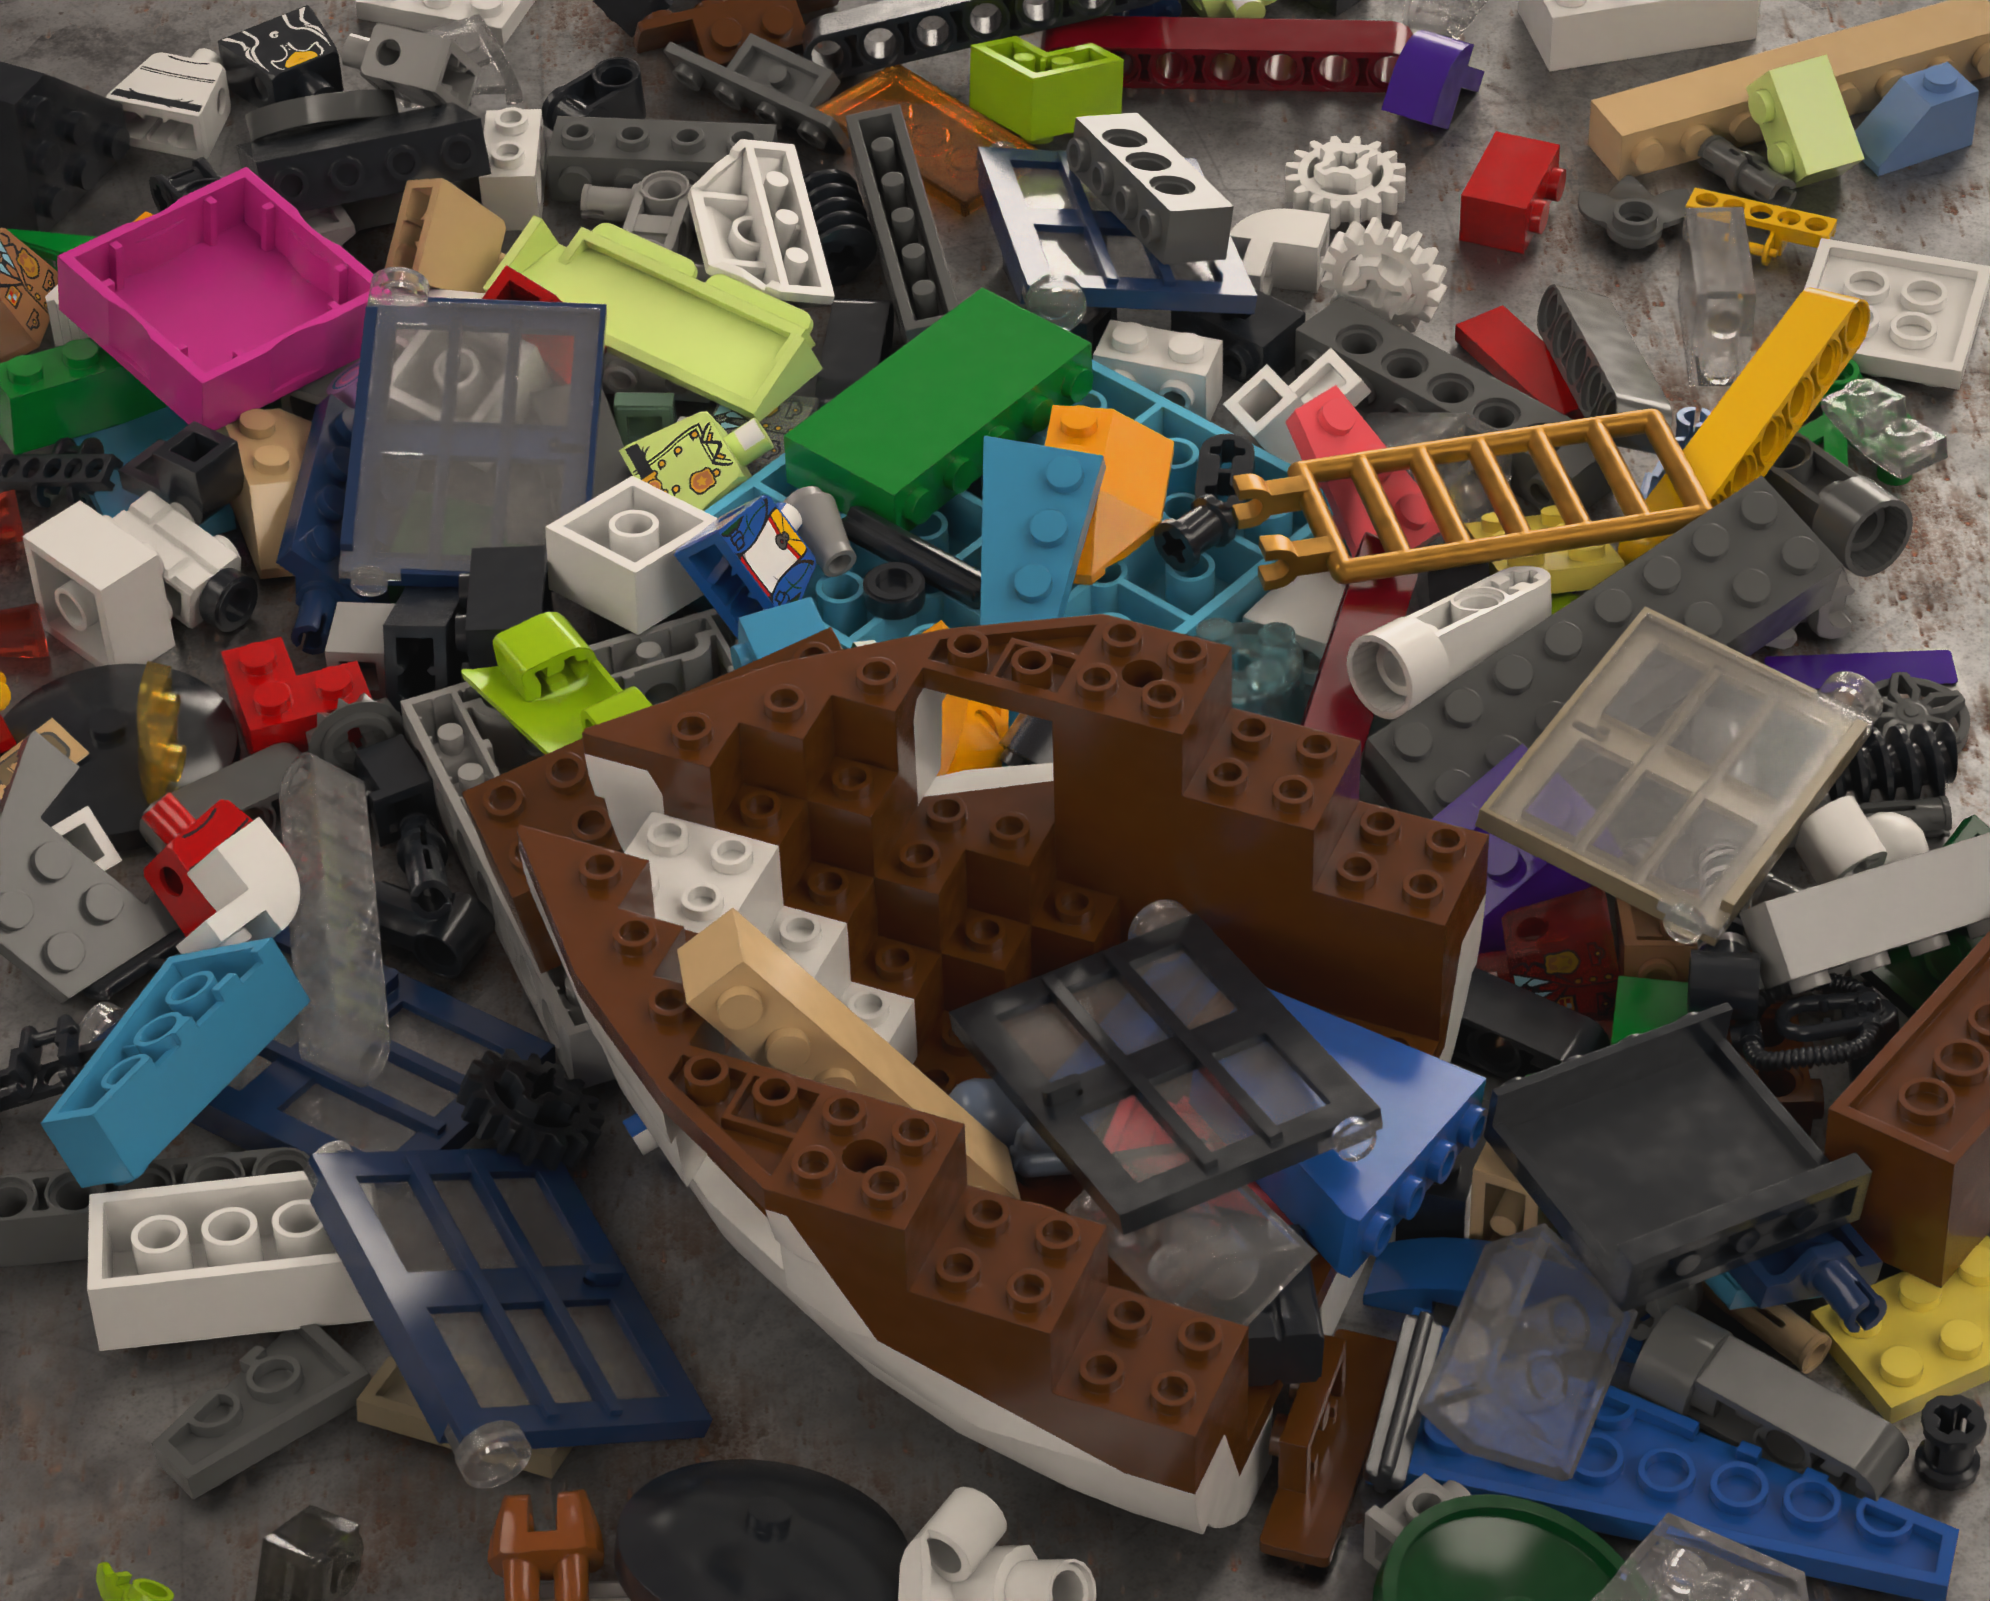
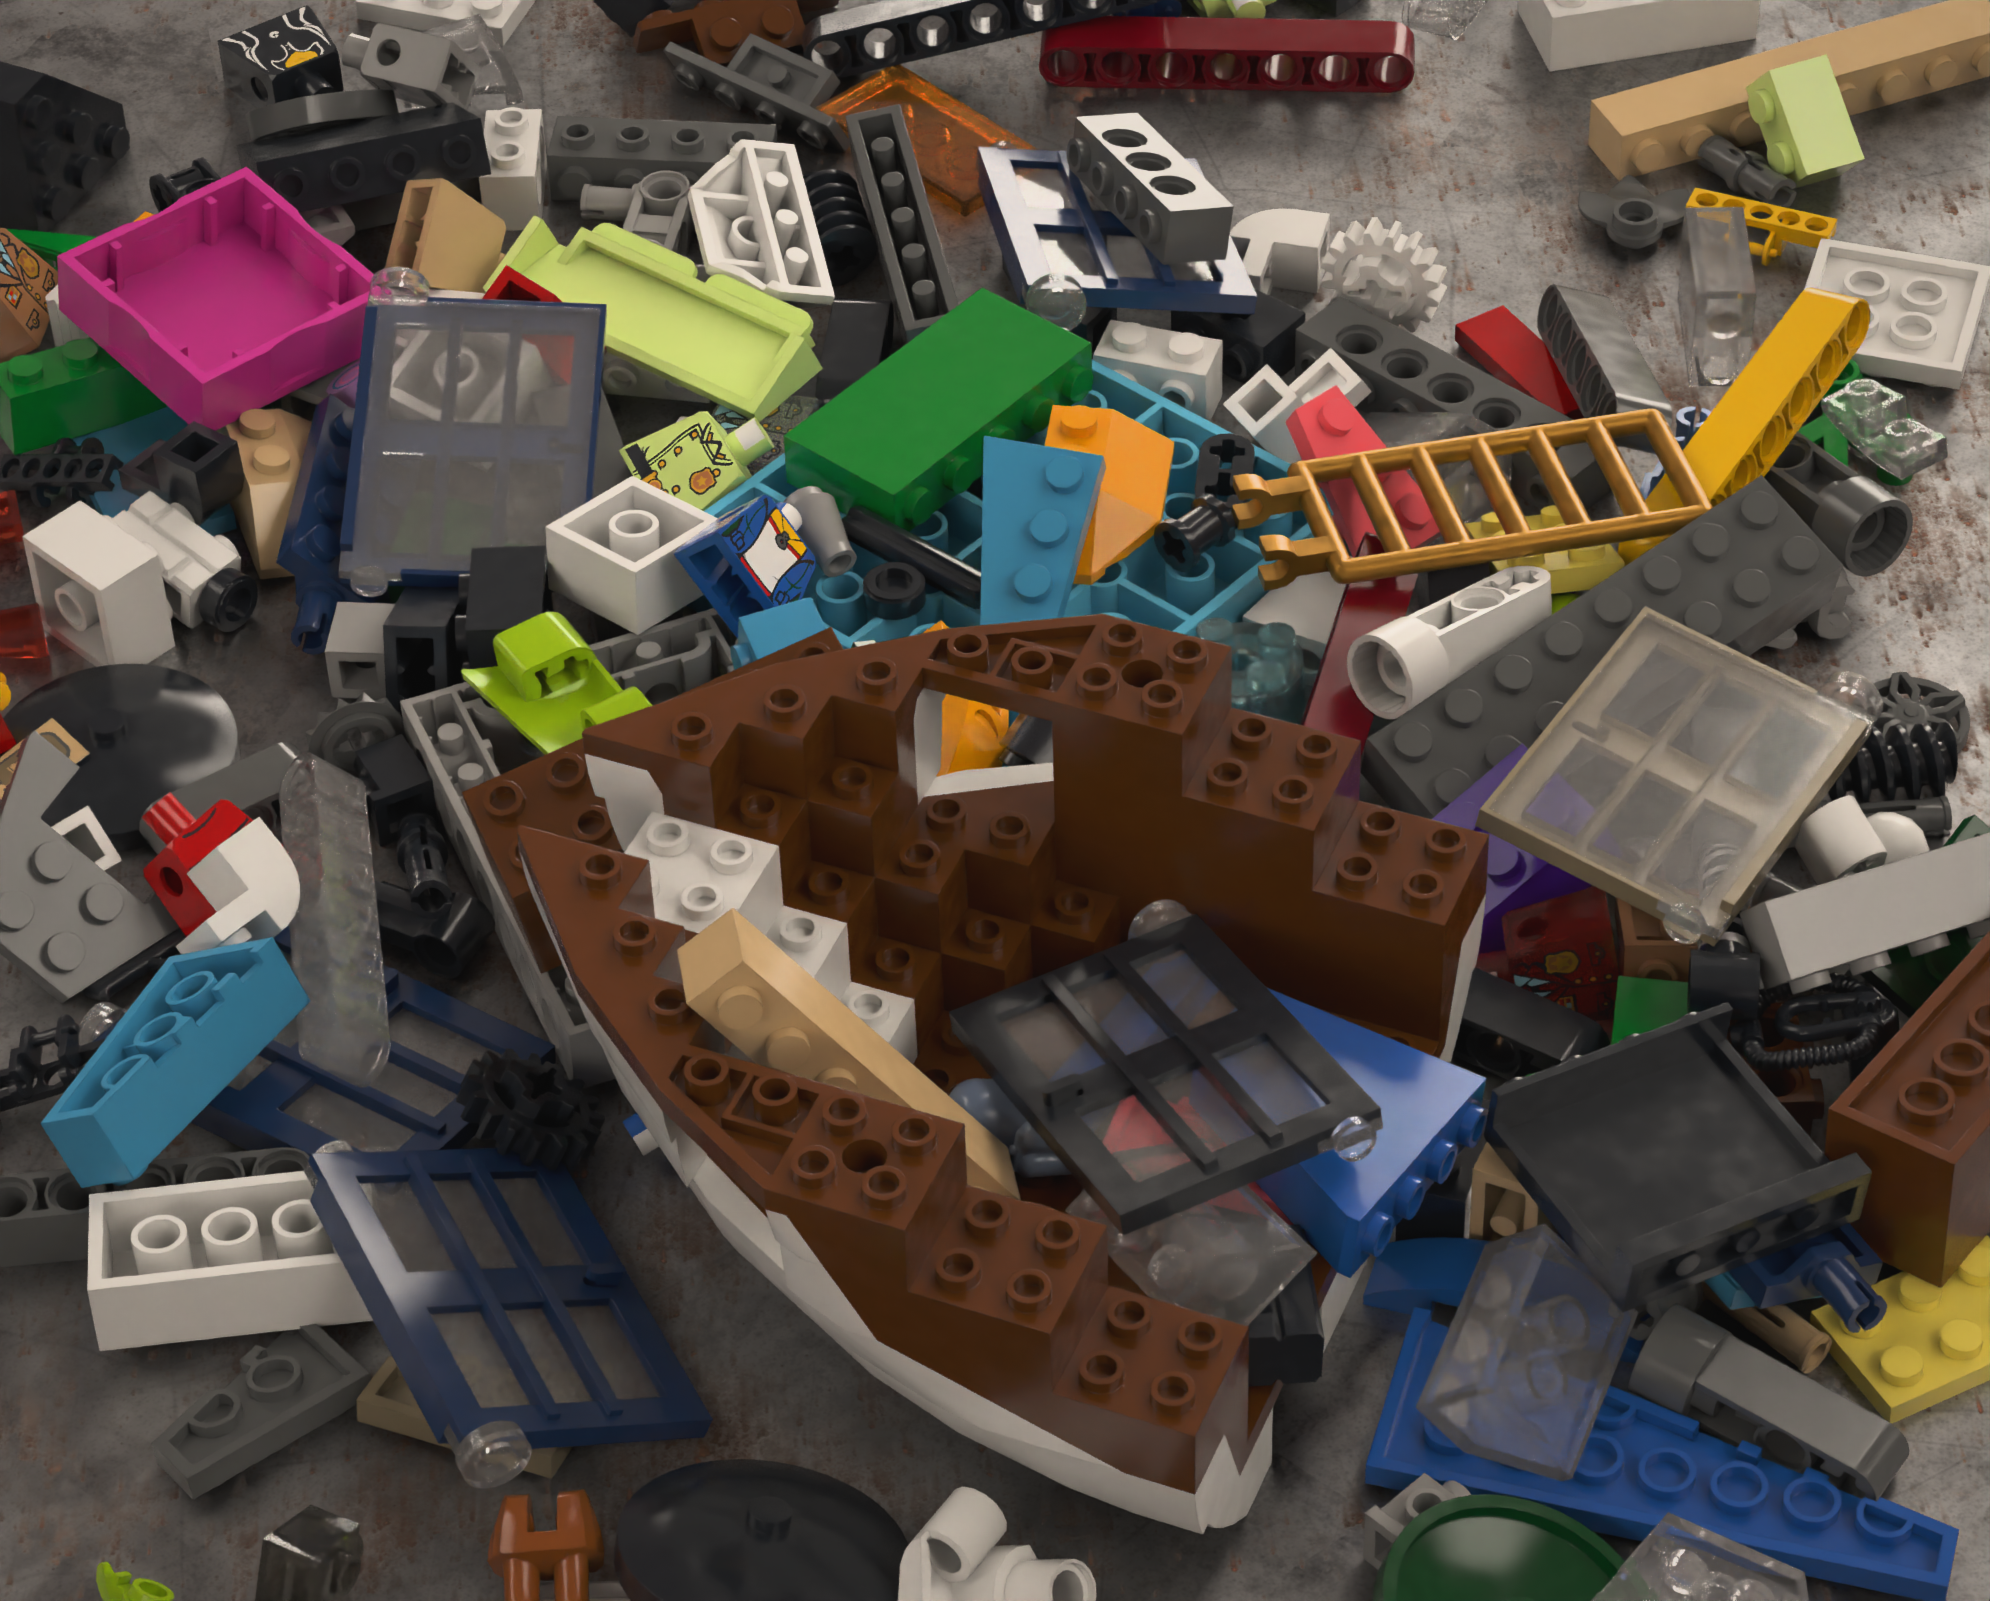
(157, 732): clear yellow slope -> none
(176, 103): white torso -> none
(275, 703): red brick -> none
(605, 91): black piece -> none
(642, 414): sand green tile -> none
(1042, 90): lime brick -> none
(1325, 1447): reddish brown bracket -> none
(1345, 180): white gear -> none
(1397, 1417): axle -> none
(1430, 78): dark purple brick -> none
(1511, 192): red brick -> none
(1876, 666): dark purple sticker -> none
(1919, 119): medium blue slope -> none
(1958, 1453): black bush -> none

